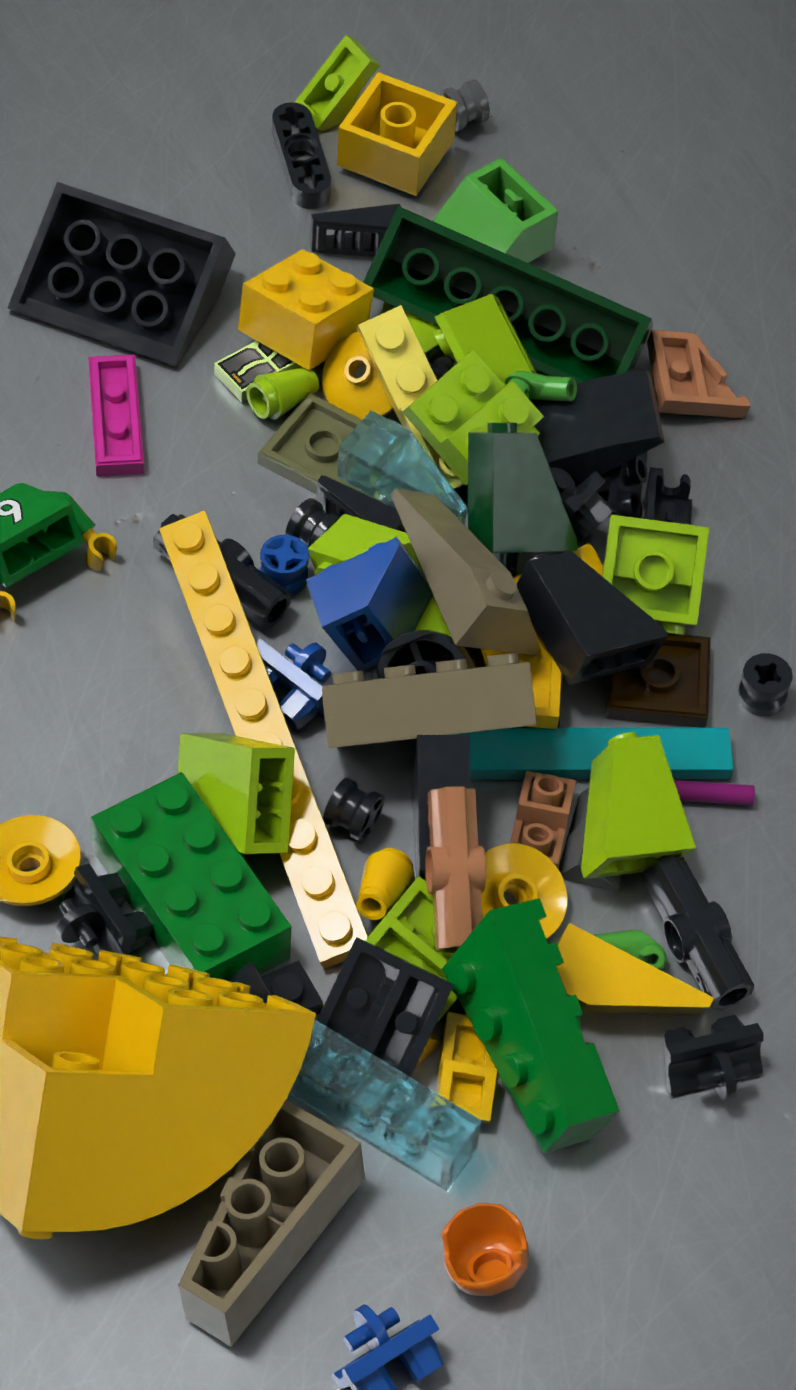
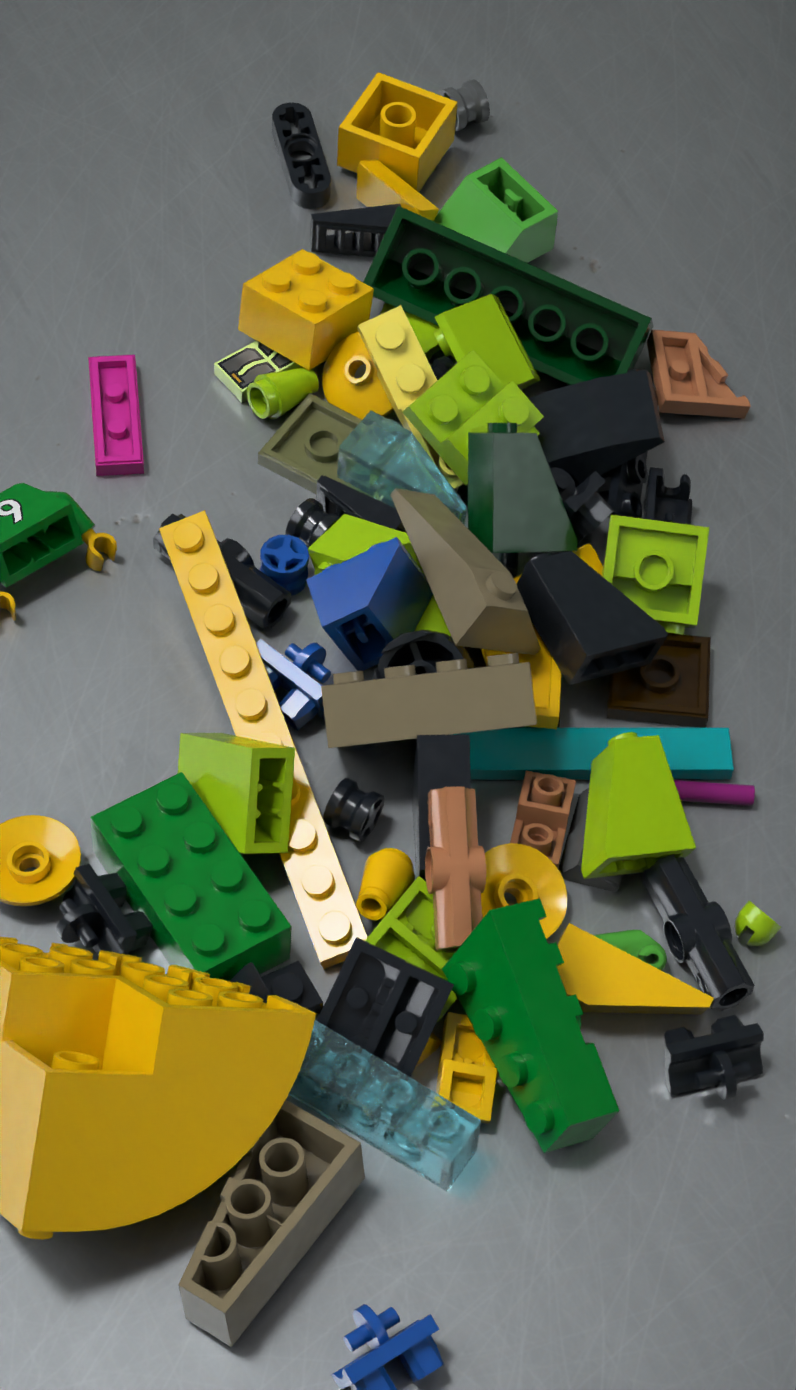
(121, 275): black slope -> none
(338, 83): lime slope -> none
(381, 186): none -> yellow slope
(485, 1249): orange hair -> none
(544, 387): bright green arm -> none
(752, 917): none -> lime hinge
(769, 697): black wheel -> none

